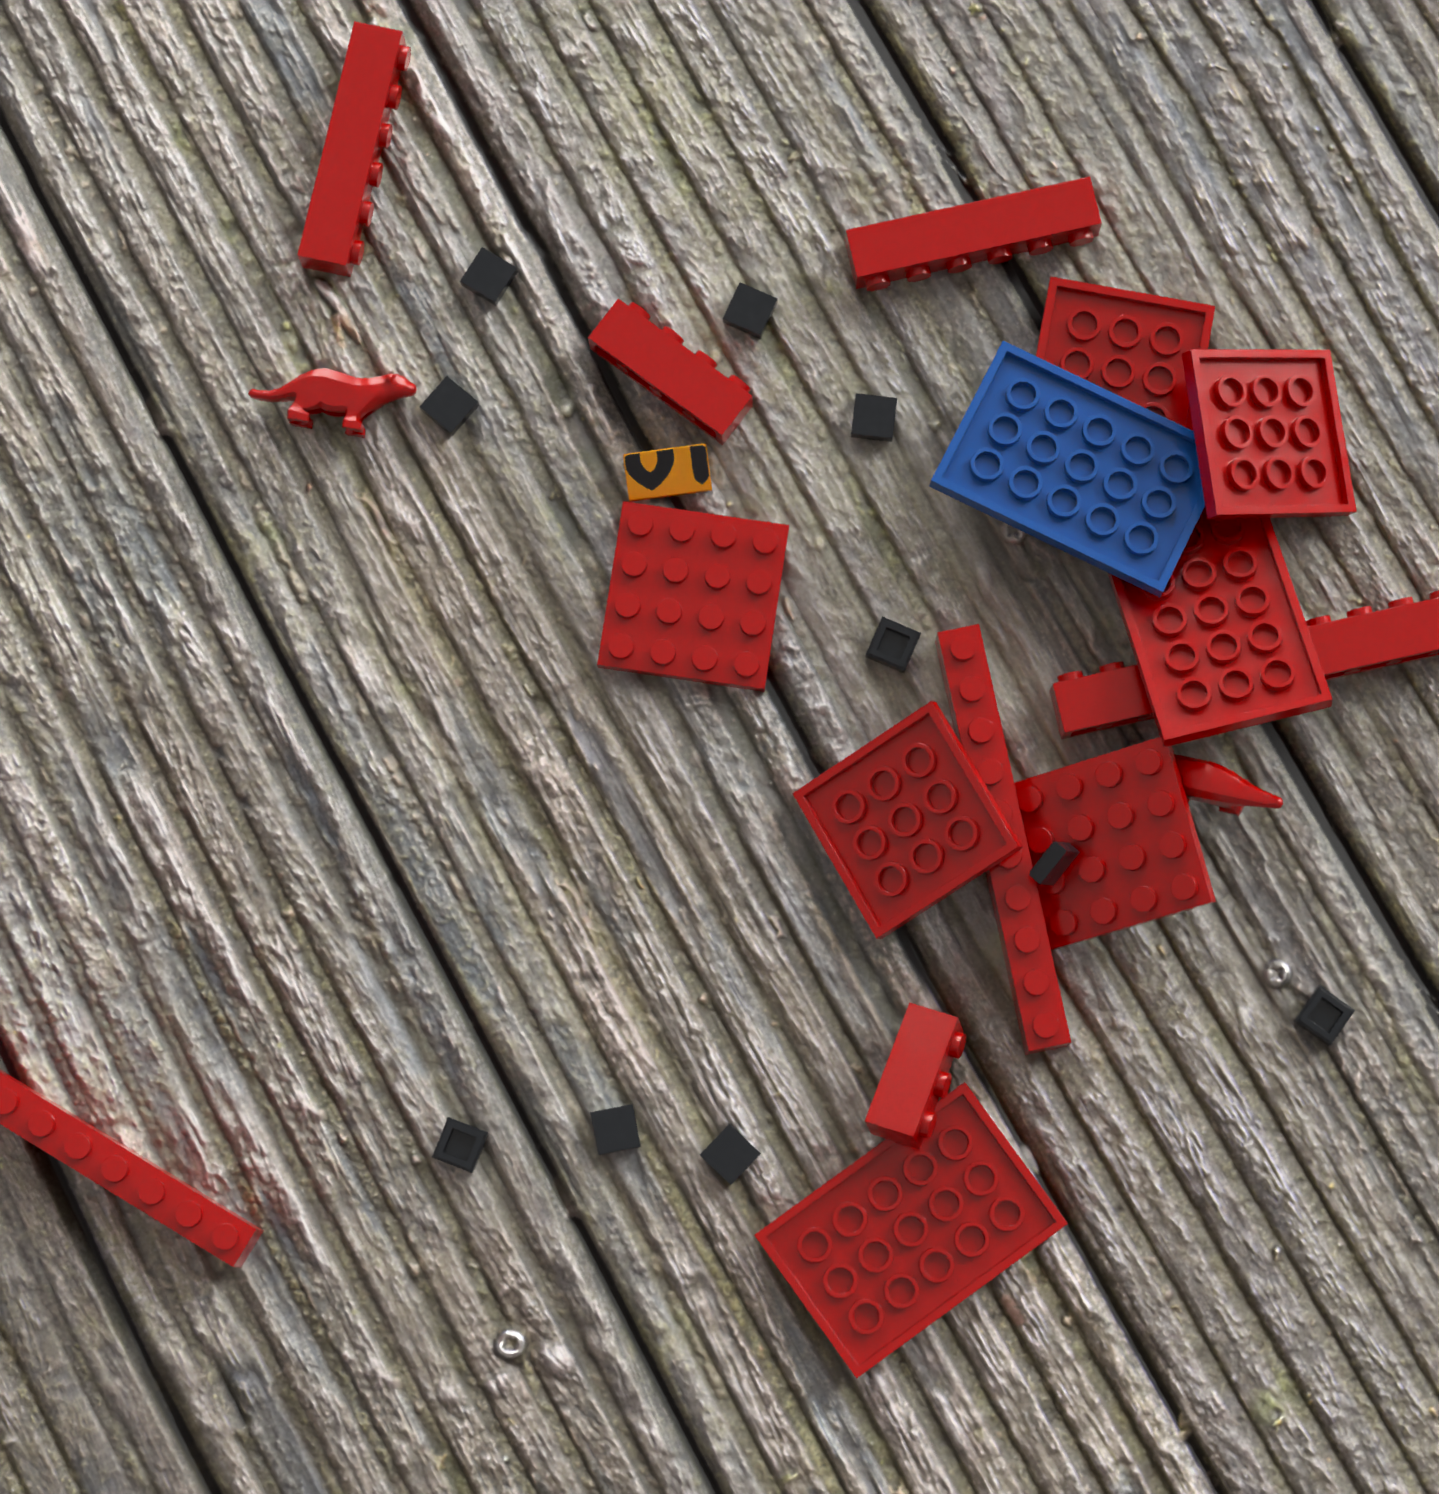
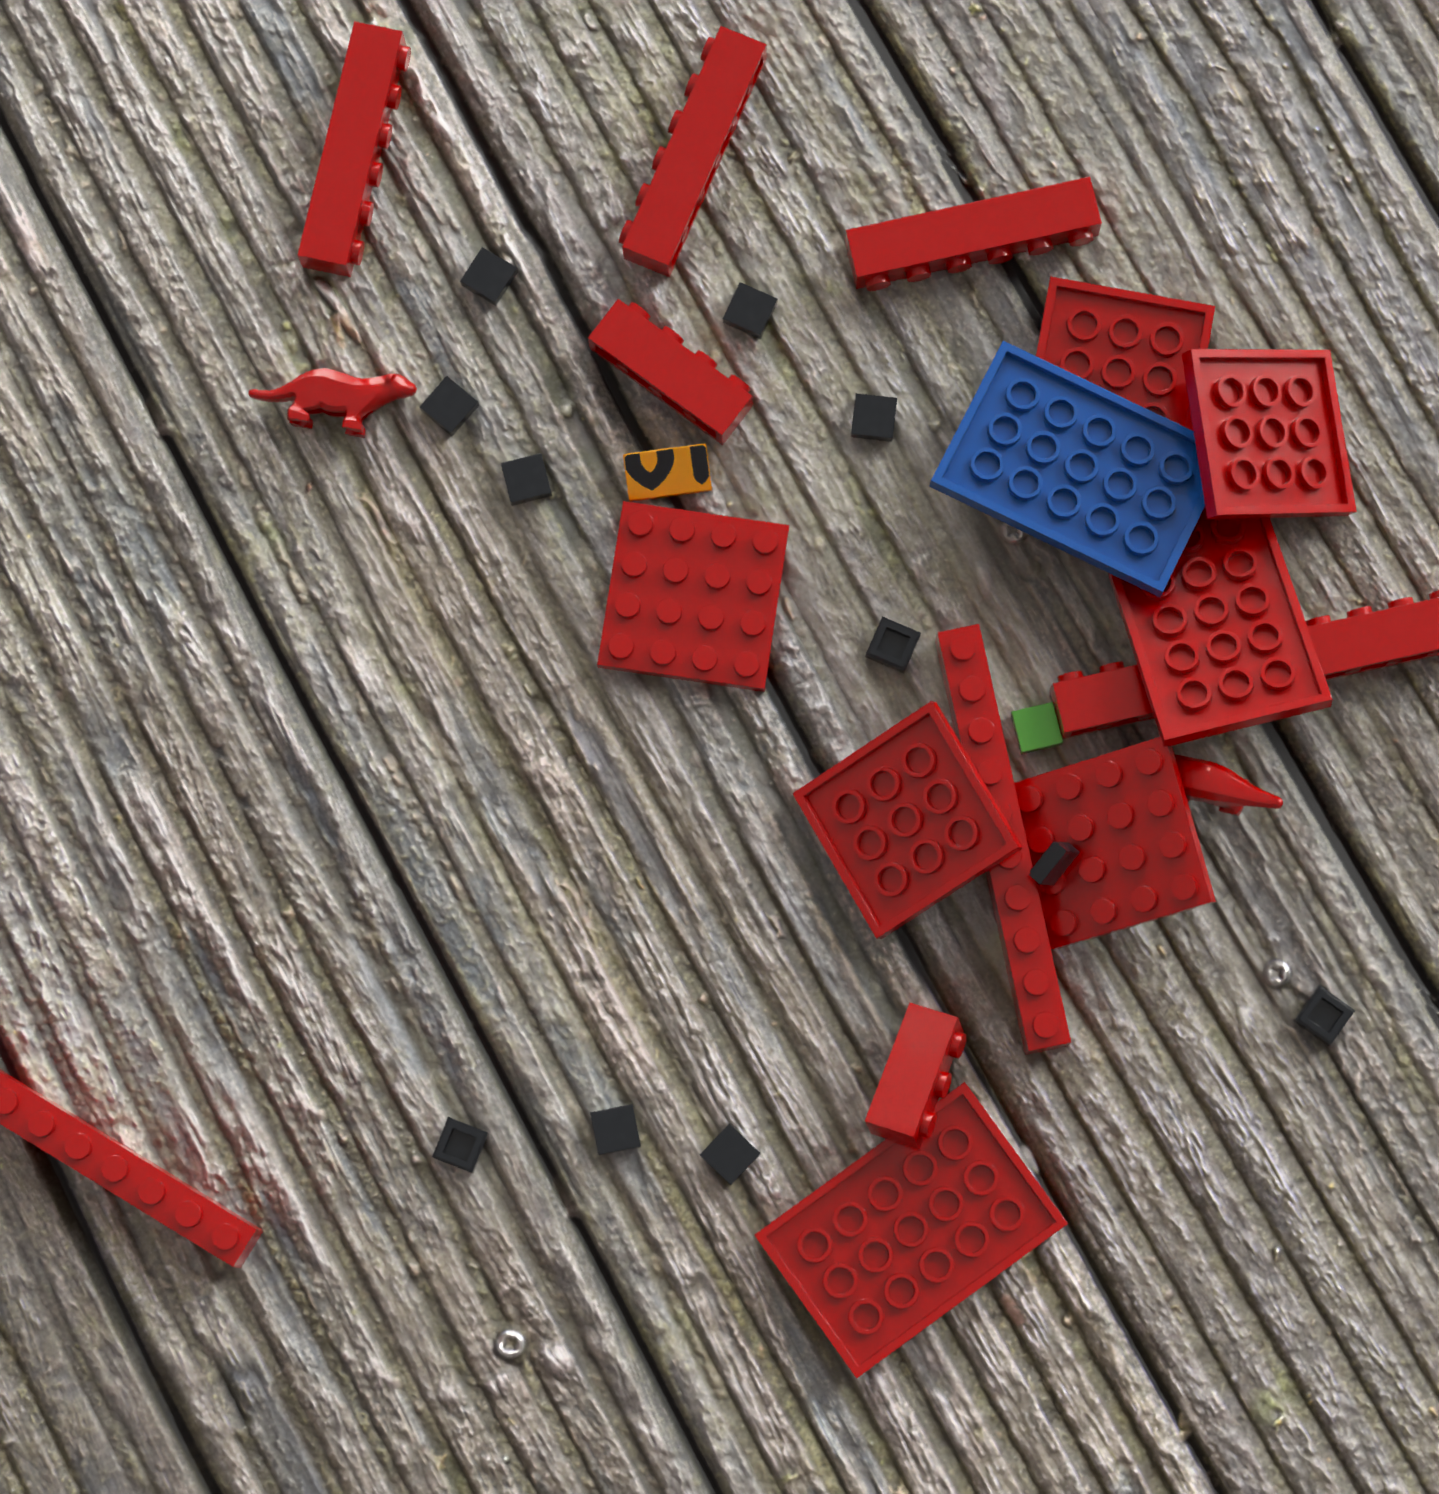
(526, 479): none -> black tile
(693, 151): none -> red brick
(1036, 728): none -> bright green tile

